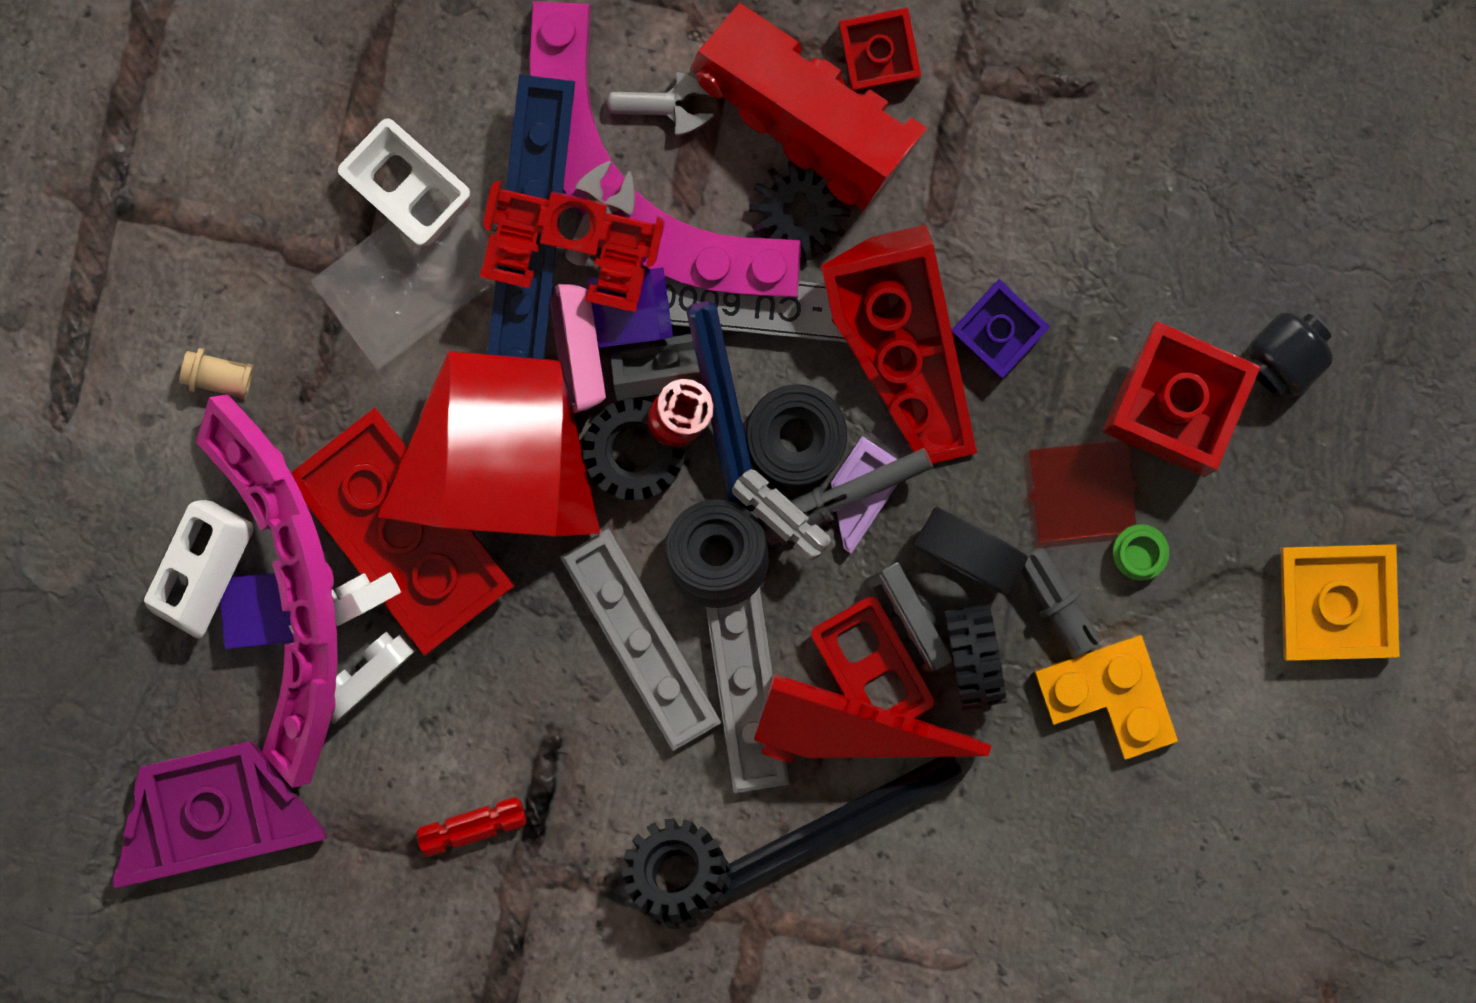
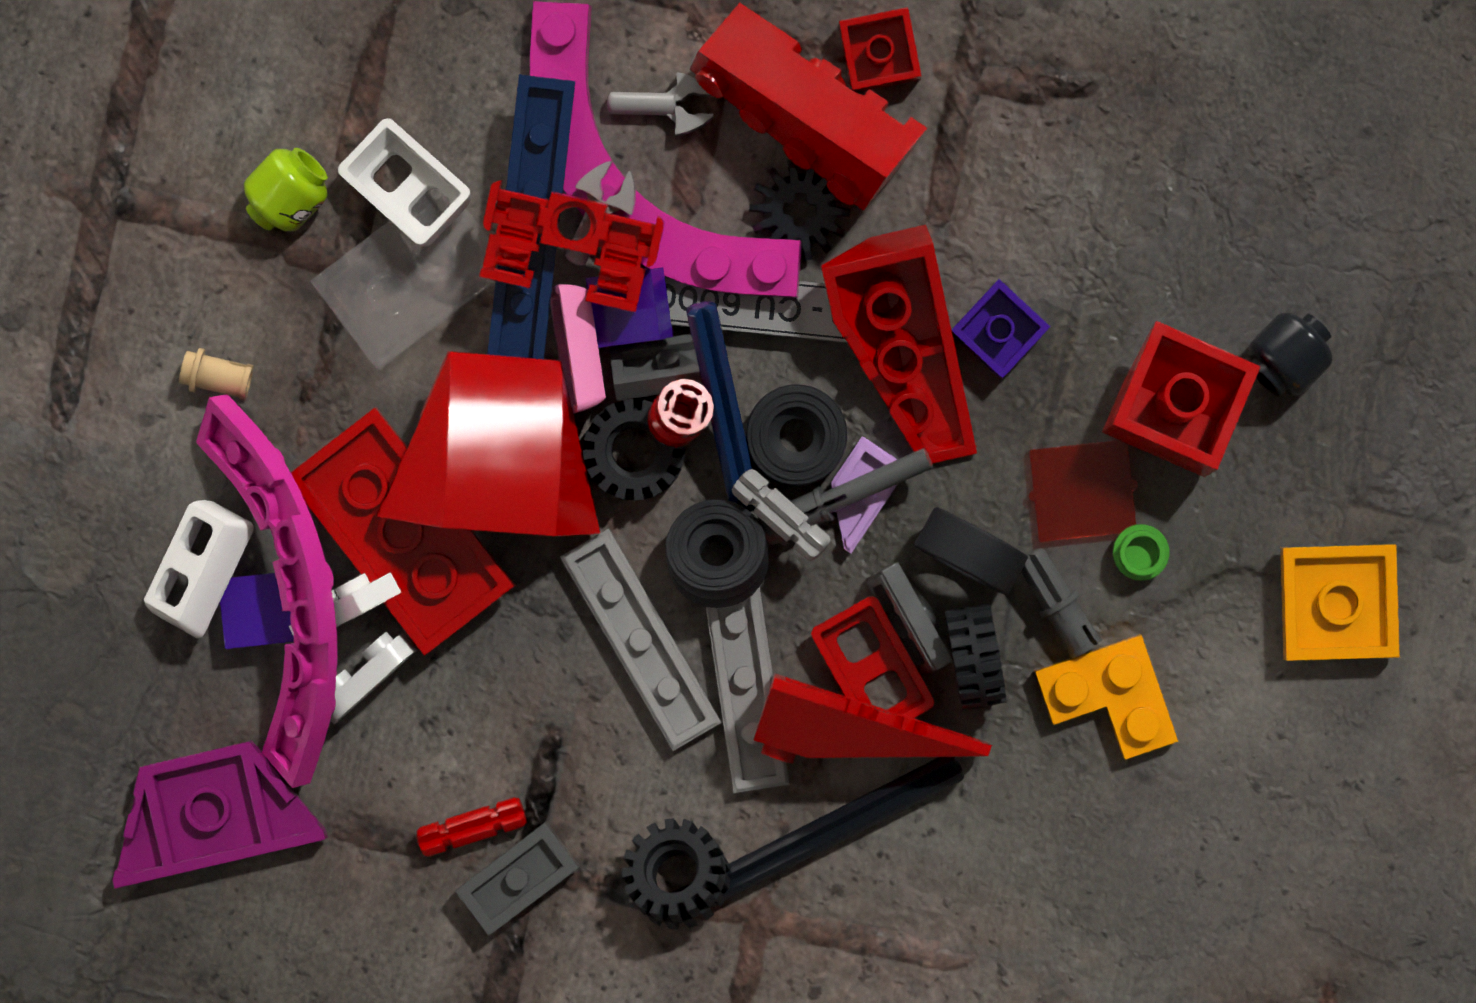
(285, 189): none -> lime head
(517, 878): none -> dark grey plate

